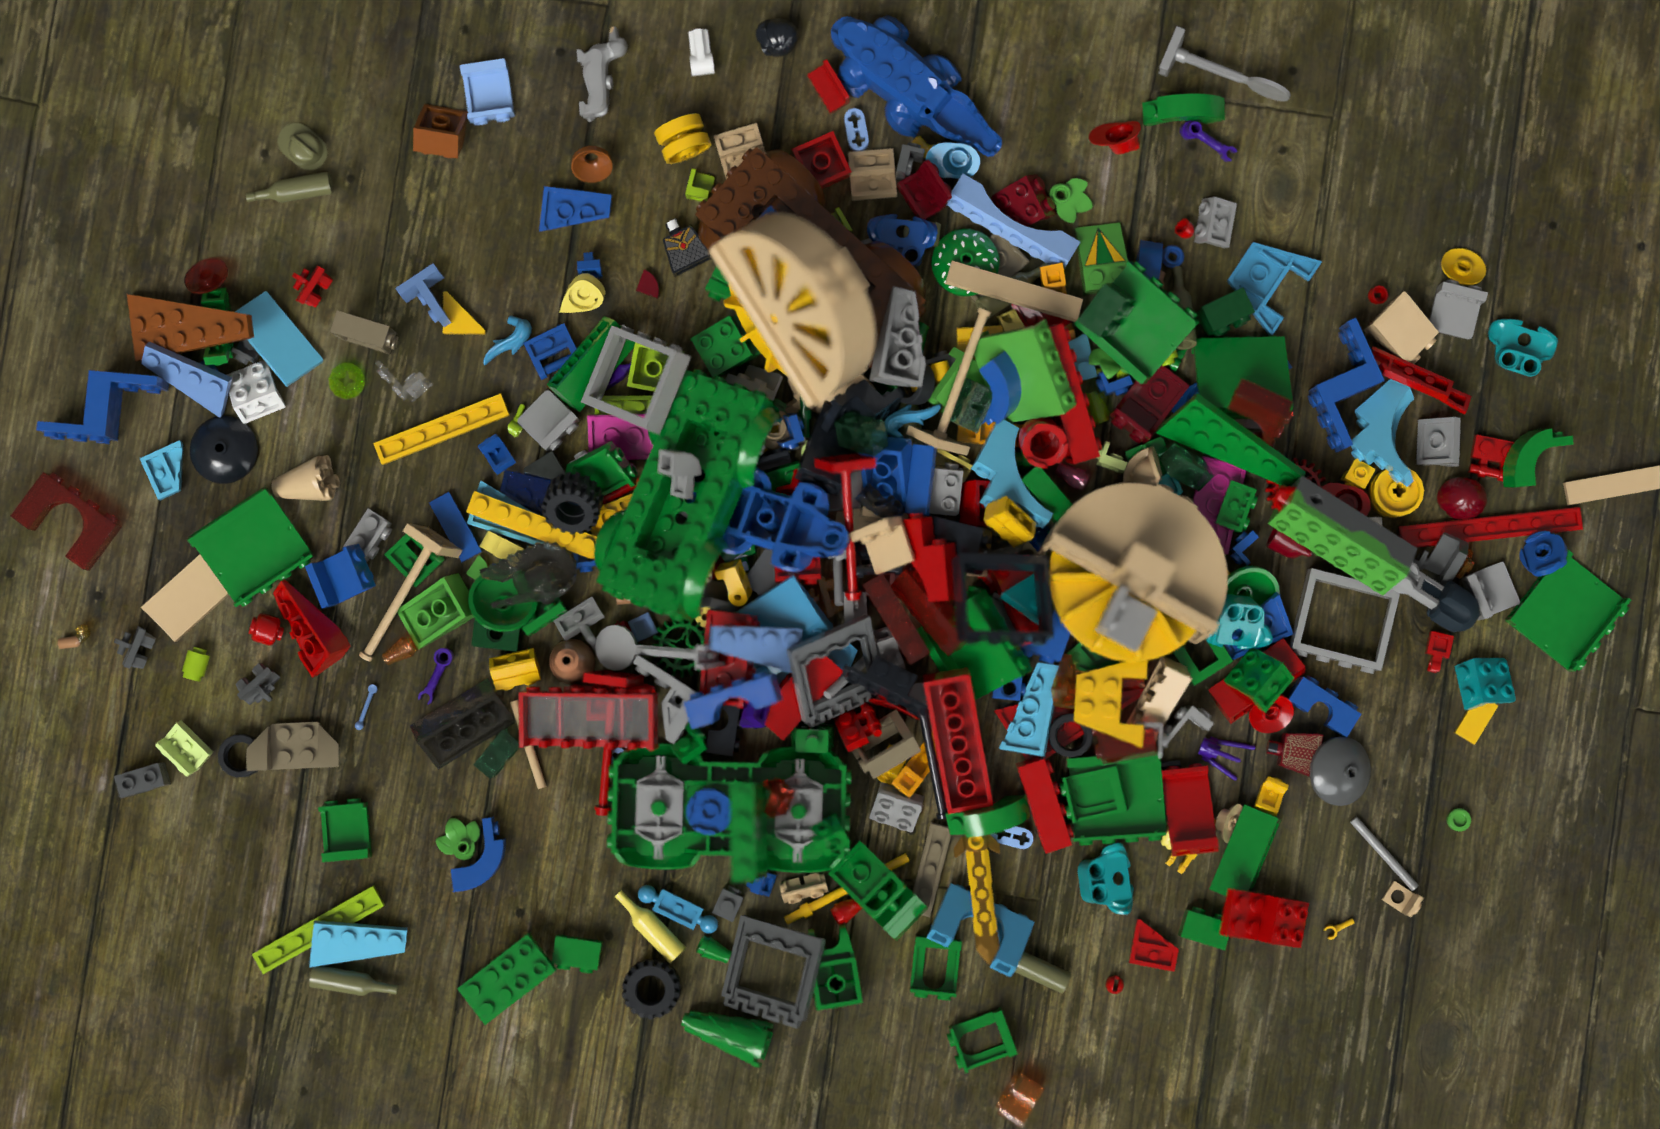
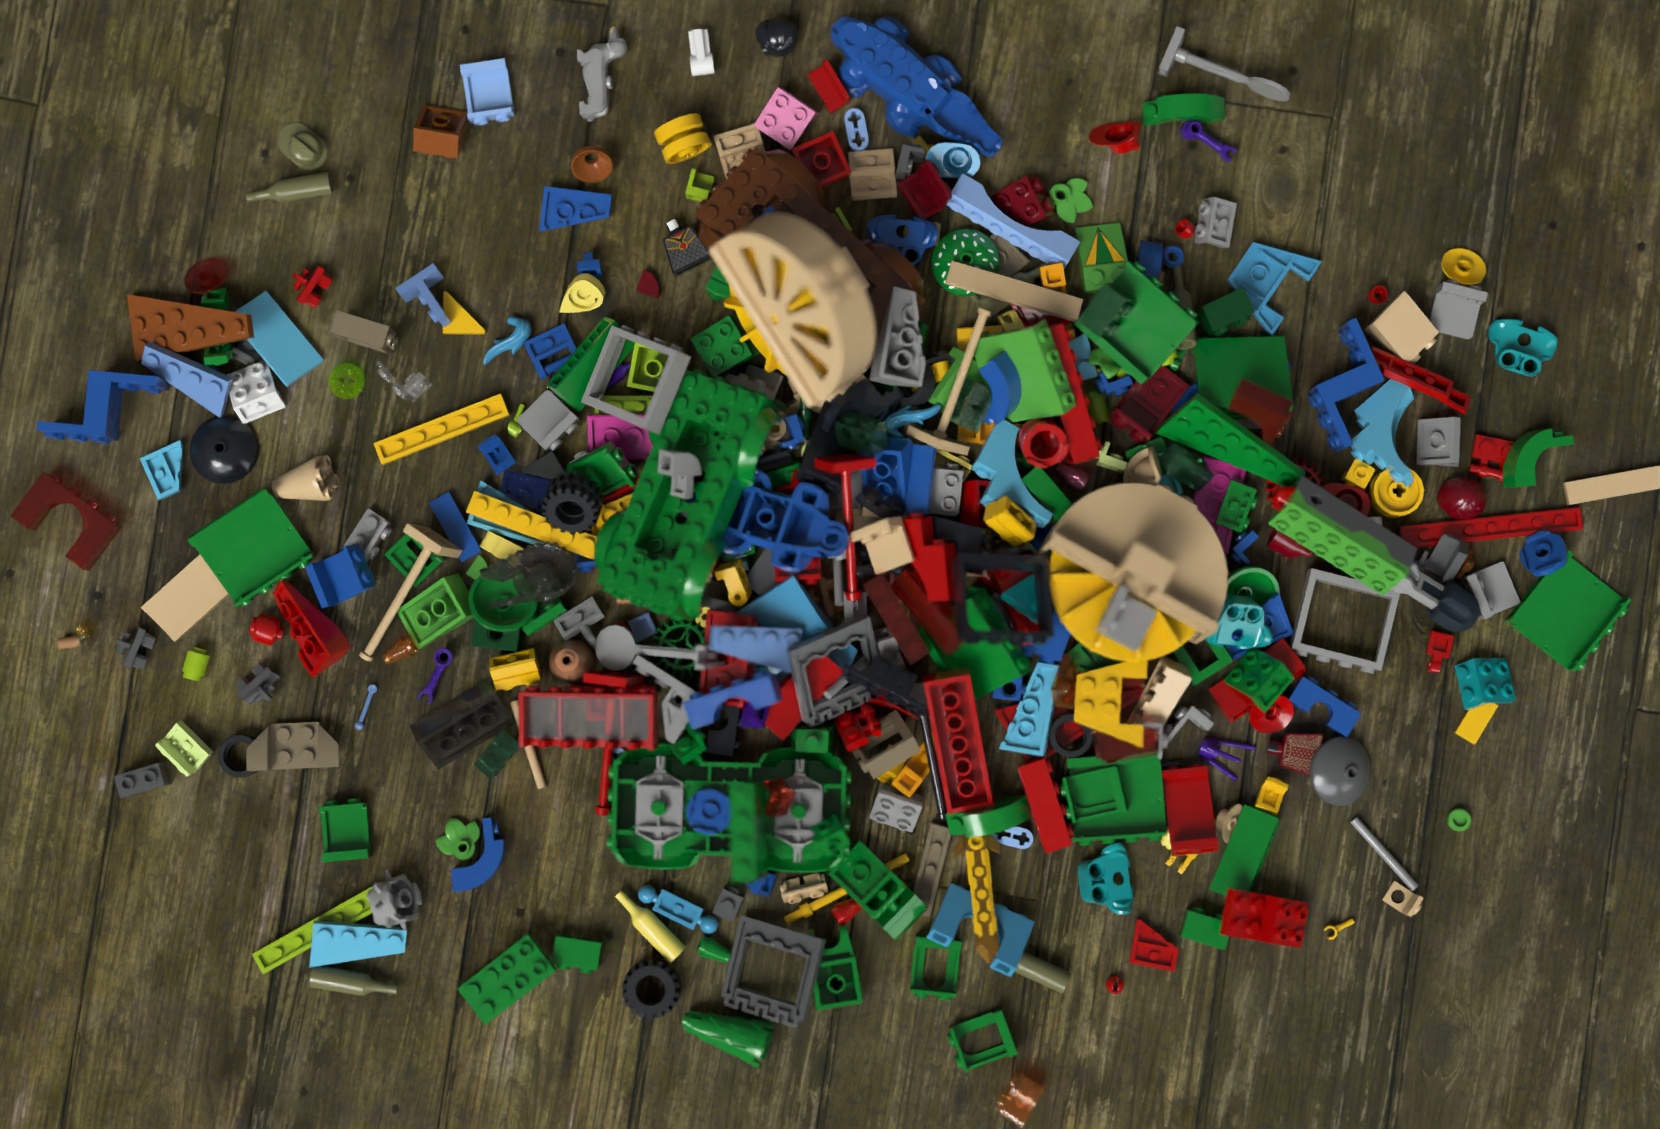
(394, 901): none -> light grey brick
(785, 118): none -> bright pink bracket

